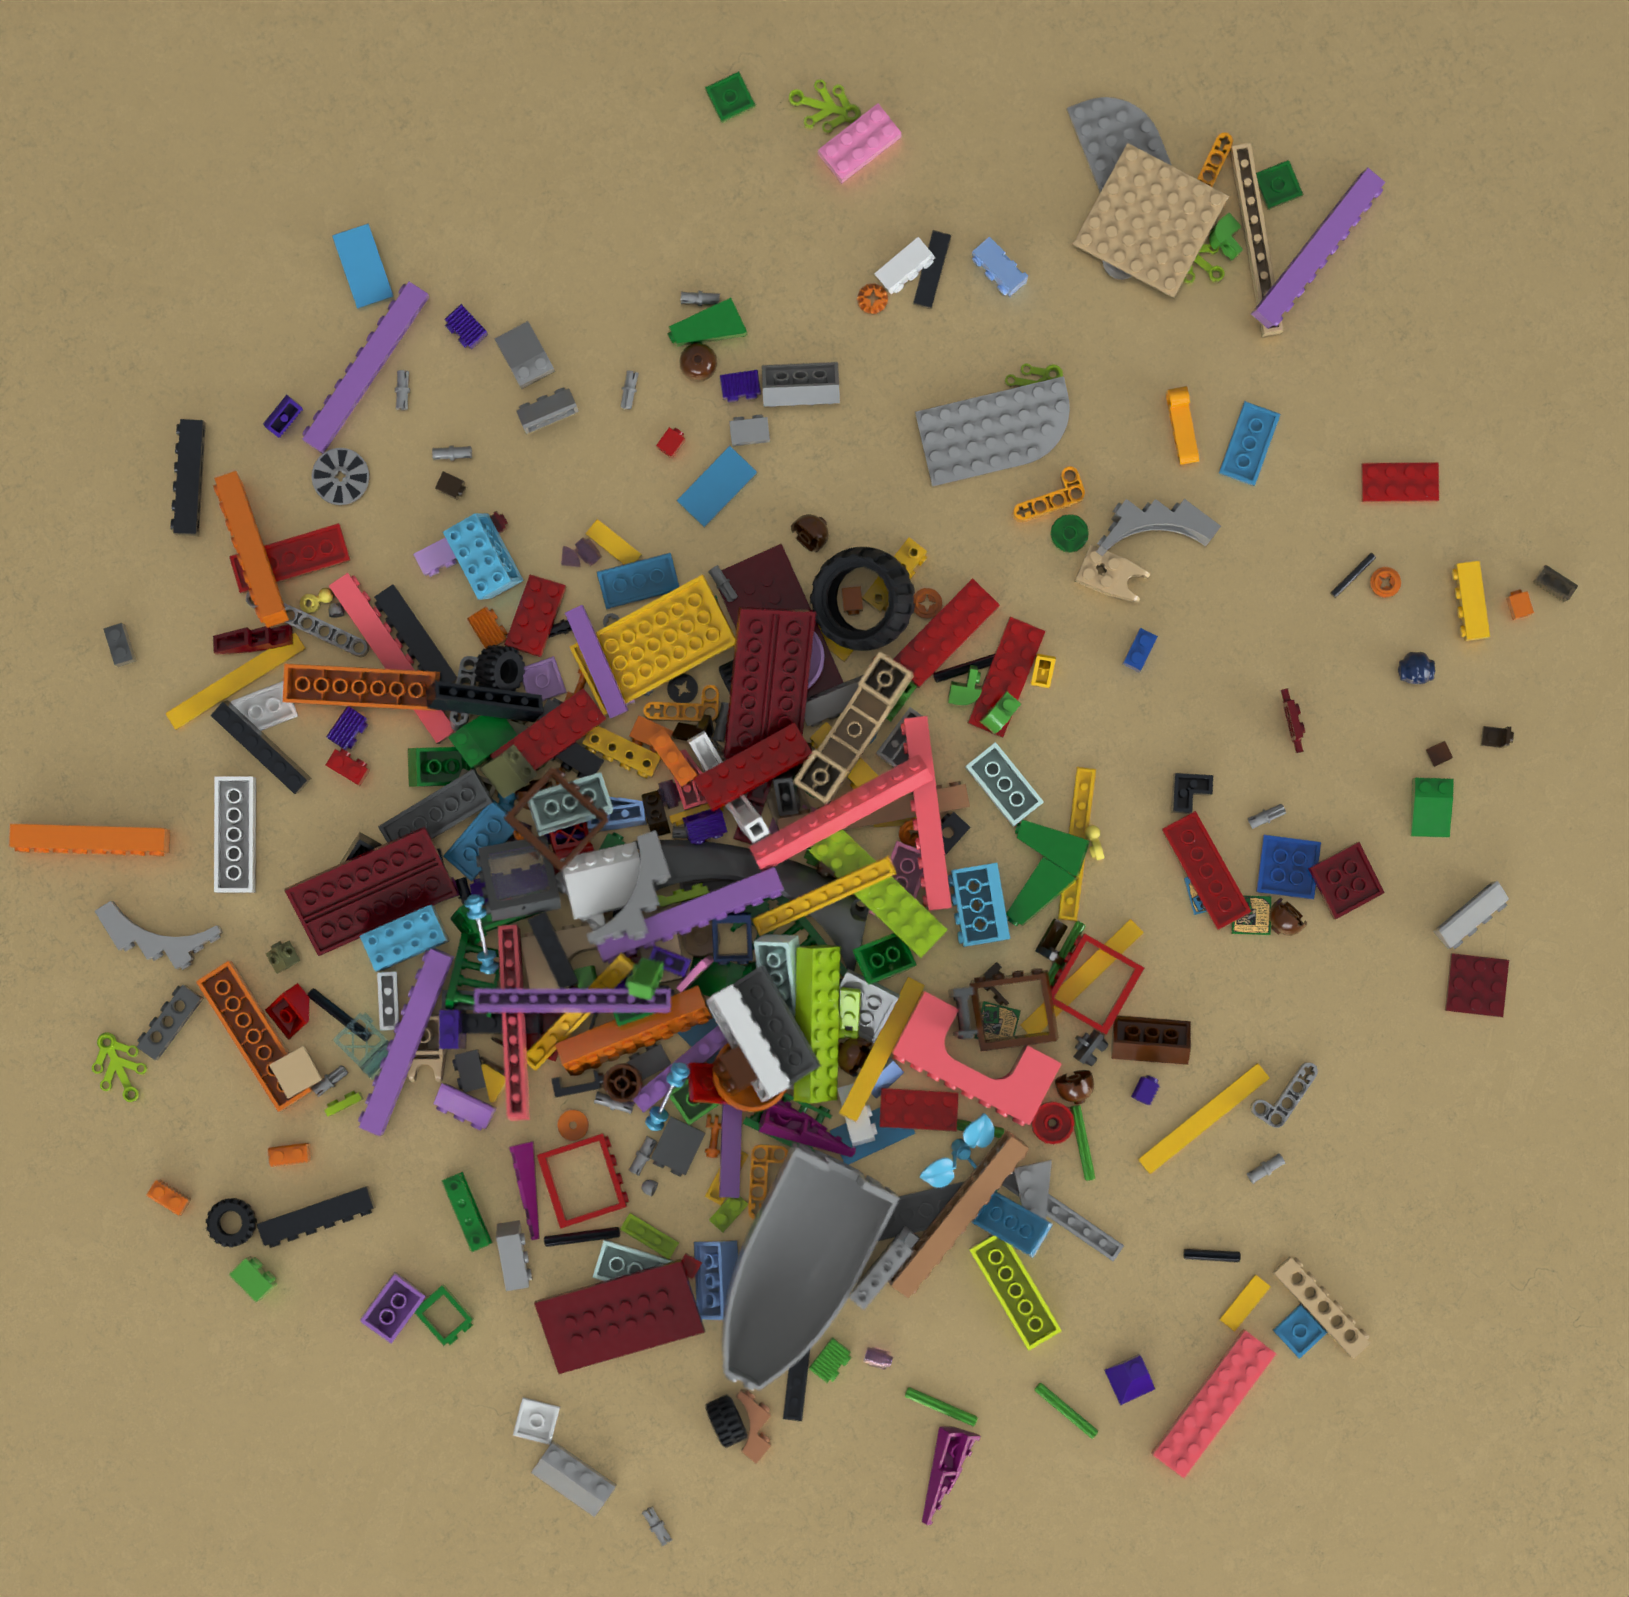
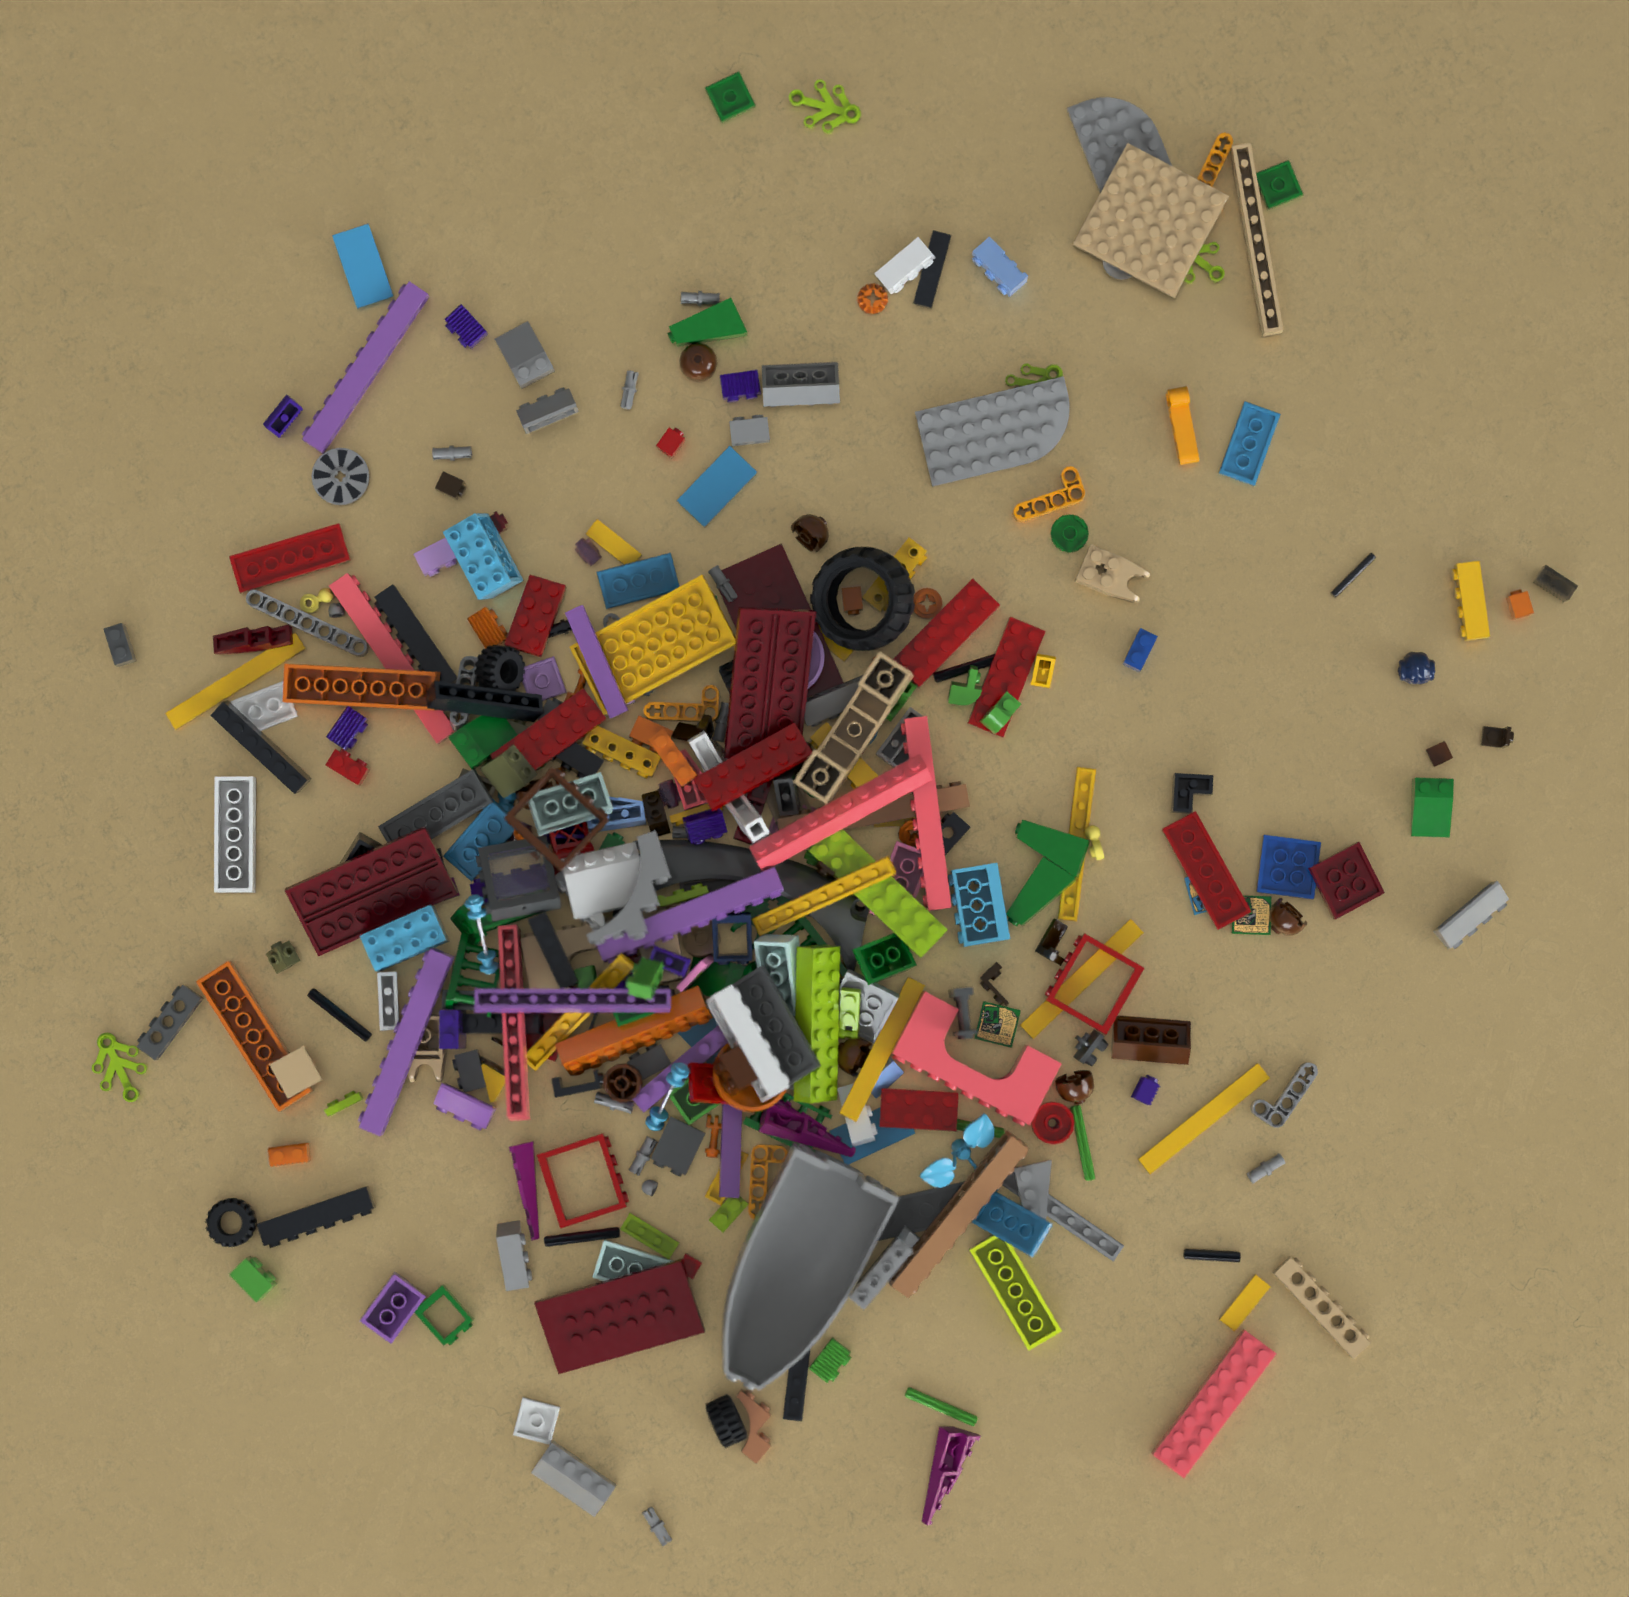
(89, 838): orange brick -> none
(126, 933): light grey arch -> none
(168, 1197): orange brick -> none
(189, 477): black brick -> none
(252, 554): orange brick -> none
(290, 1011): red slope -> none
(329, 1080): light grey axle -> none
(371, 1062): clear light blue piece -> none
(402, 390): light grey pin -> none
(434, 766): green slope -> none
(463, 889): black axle -> none
(467, 1211): green fence -> none
(564, 1125): orange piece -> none
(569, 558): tile -> none
(691, 685): black gear -> none
(714, 1276): light blue slope -> none
(859, 143): bright pink brick -> none
(878, 1358): brick -> none
(1004, 784): light aqua brick -> none
(1020, 1040): reddish brown window -> none
(1066, 1410): bright green axle -> none
(1067, 947): bright green axle -> none
(1130, 1379): dark purple slope -> none
(1182, 519): light grey arch -> none
(1222, 235): bright green brick -> none
(1266, 816): light grey axle -> none
(1295, 727): dark red plate -> none
(1299, 1331): dark azure tile -> none
(1318, 247): medium lavender brick -> none
(1394, 581): orange gear -> none
(1400, 482): red plate -> none
(1477, 985): dark red plate -> none

